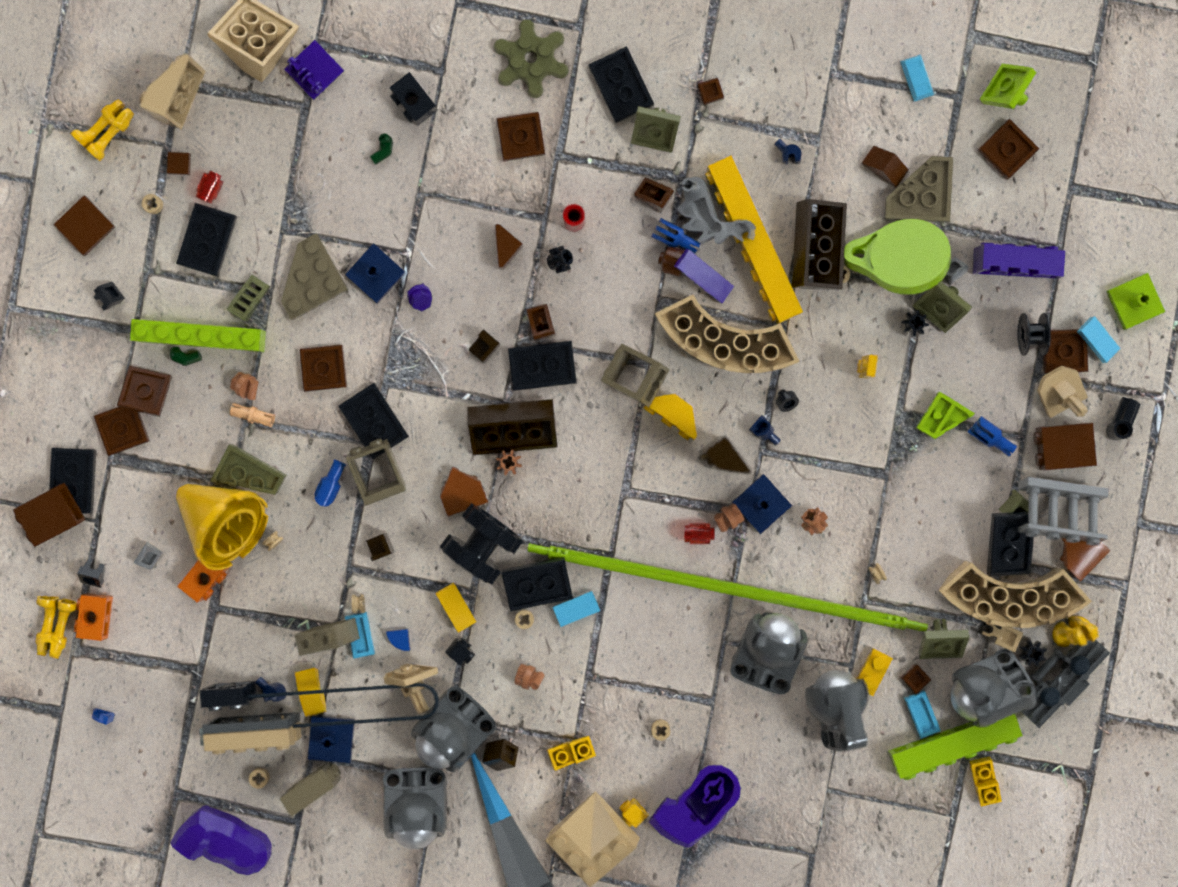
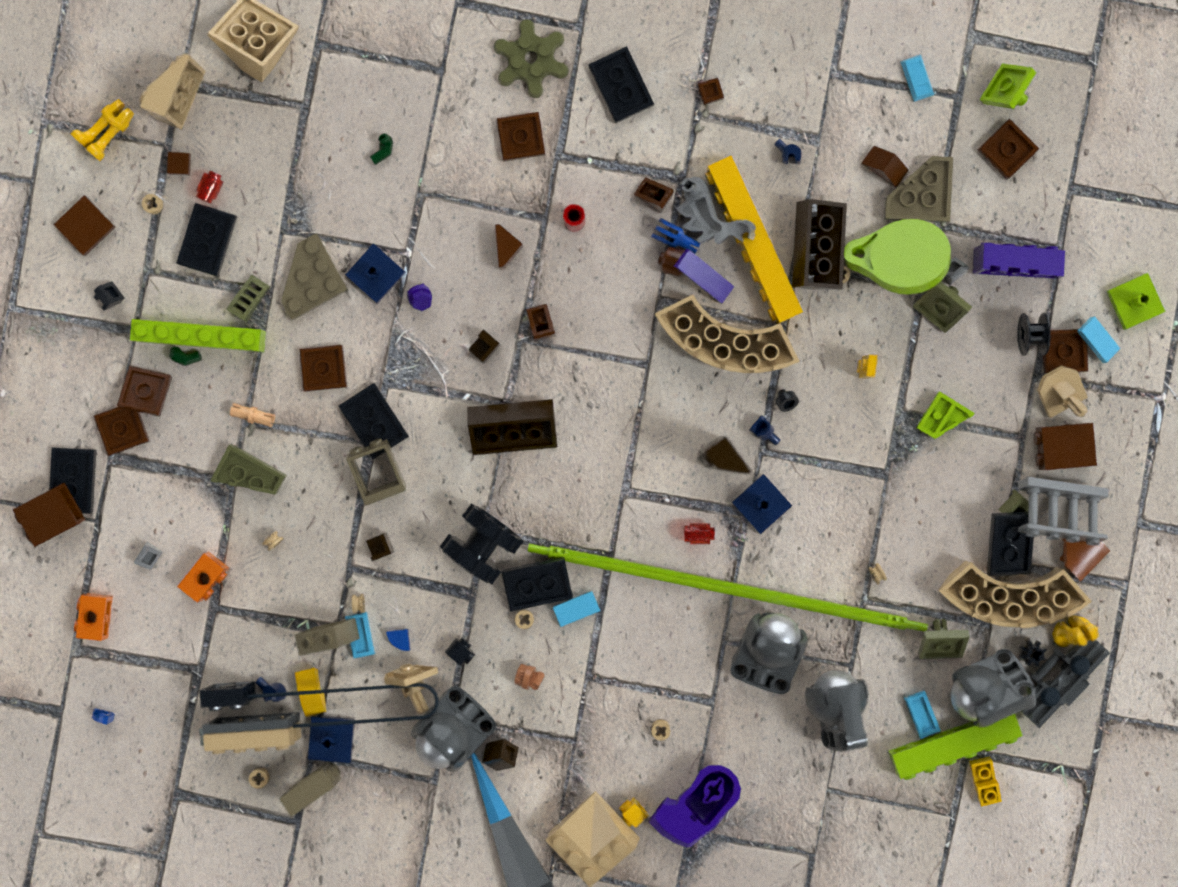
(47, 636): yellow piece -> none
(91, 576): black tile -> none
(221, 522): yellow cone -> none
(223, 841): dark purple piece -> none
(245, 385): nougat piece -> none
(313, 69): dark purple hinge -> none
(329, 485): blue arm -> none
(407, 87): black brick -> none
(415, 807): dark grey piece -> none
(455, 607): yellow slope -> none
(461, 491): dark orange slope -> none
(503, 465): nougat gear -> none
(542, 365): black tile -> none
(559, 259): black gear -> none
(571, 752): yellow slope -> none
(650, 383): dark tan window -> none
(655, 129): olive tile -> none
(674, 413): yellow slope -> none
(729, 517): nougat piece -> none
(814, 521): nougat gear -> none
(874, 669): yellow plate -> none
(915, 678): reddish brown tile -> none
(919, 319): black gear -> none
(991, 436): blue arm -> none
(1005, 637): tan plate -> none
(1123, 417): black piece -> none

